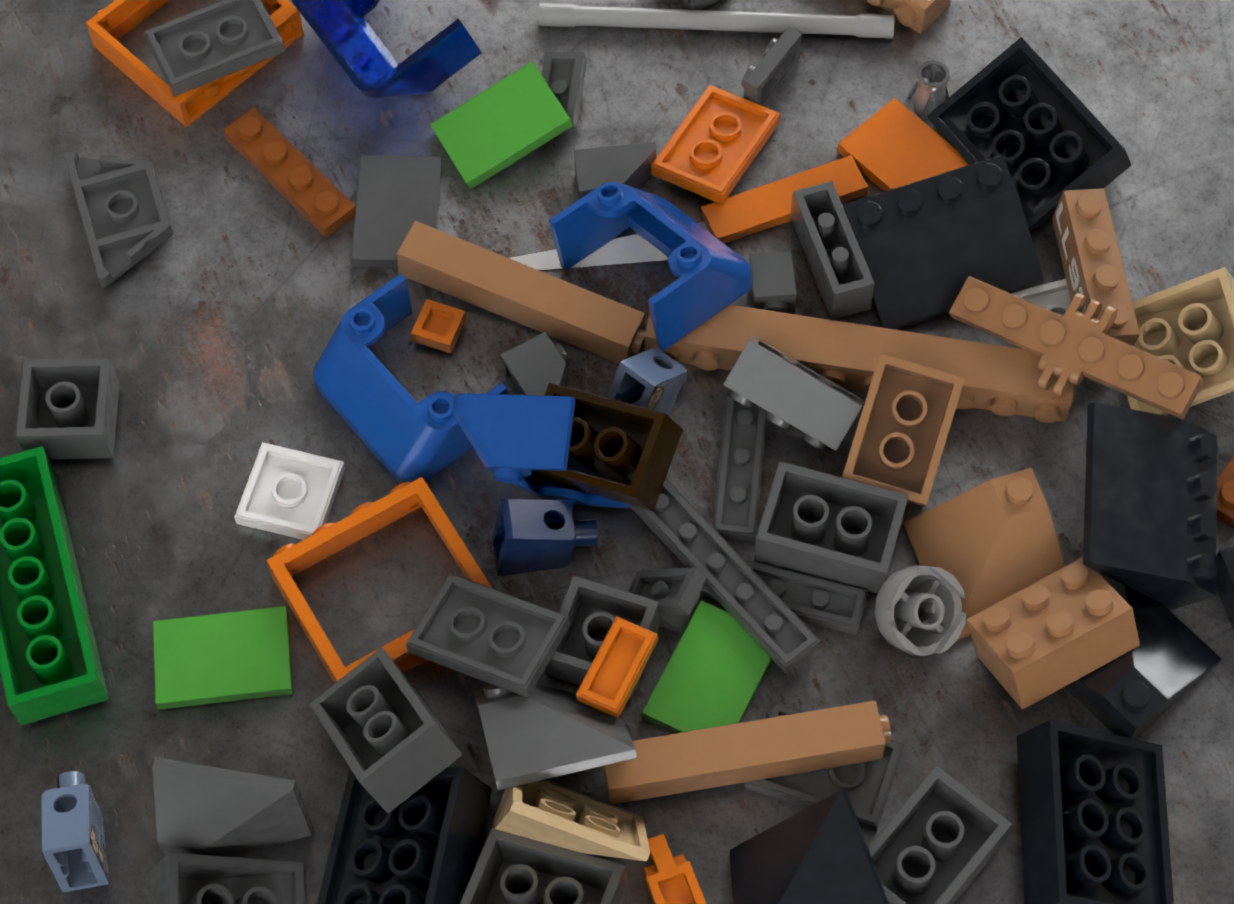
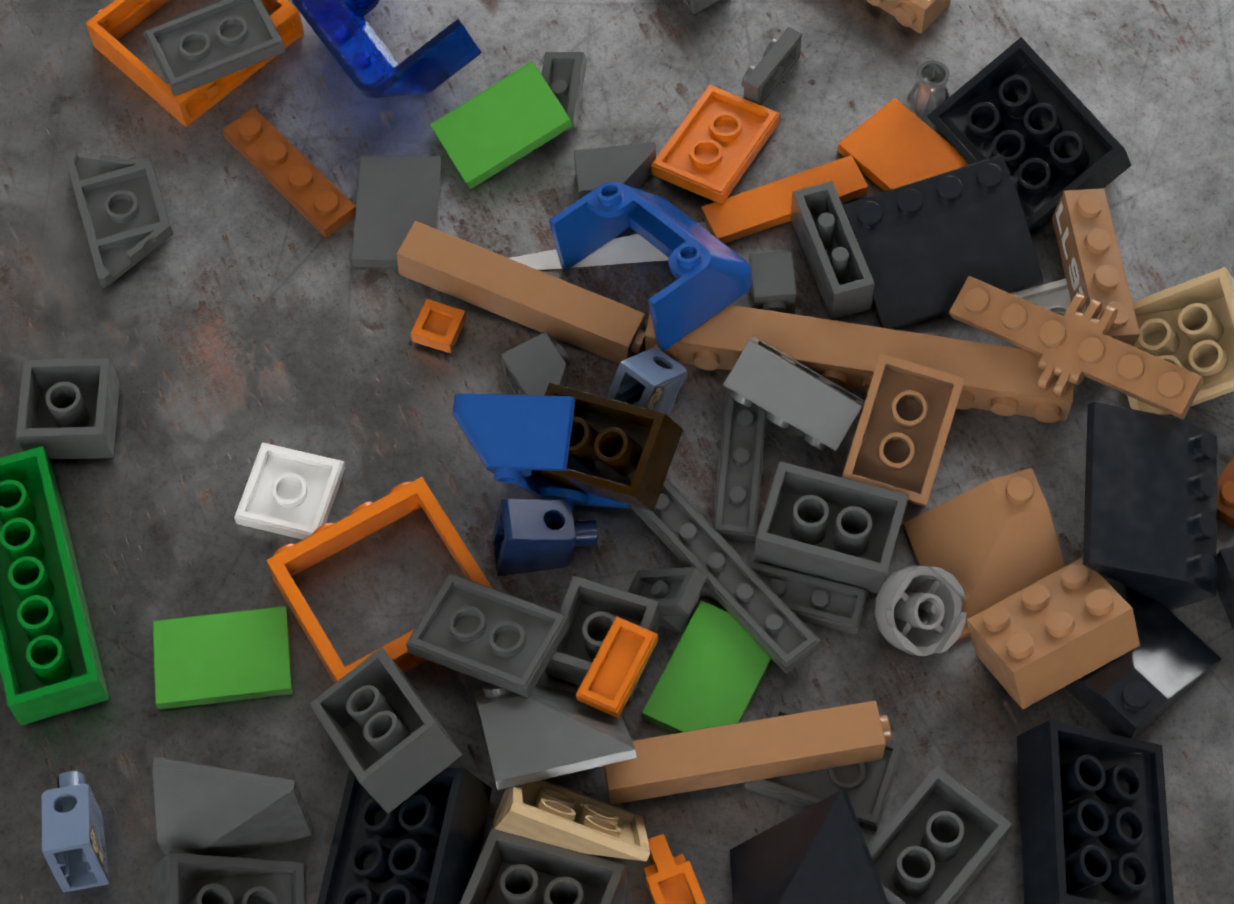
(403, 434): blue windscreen -> none
(858, 25): light grey piece -> none

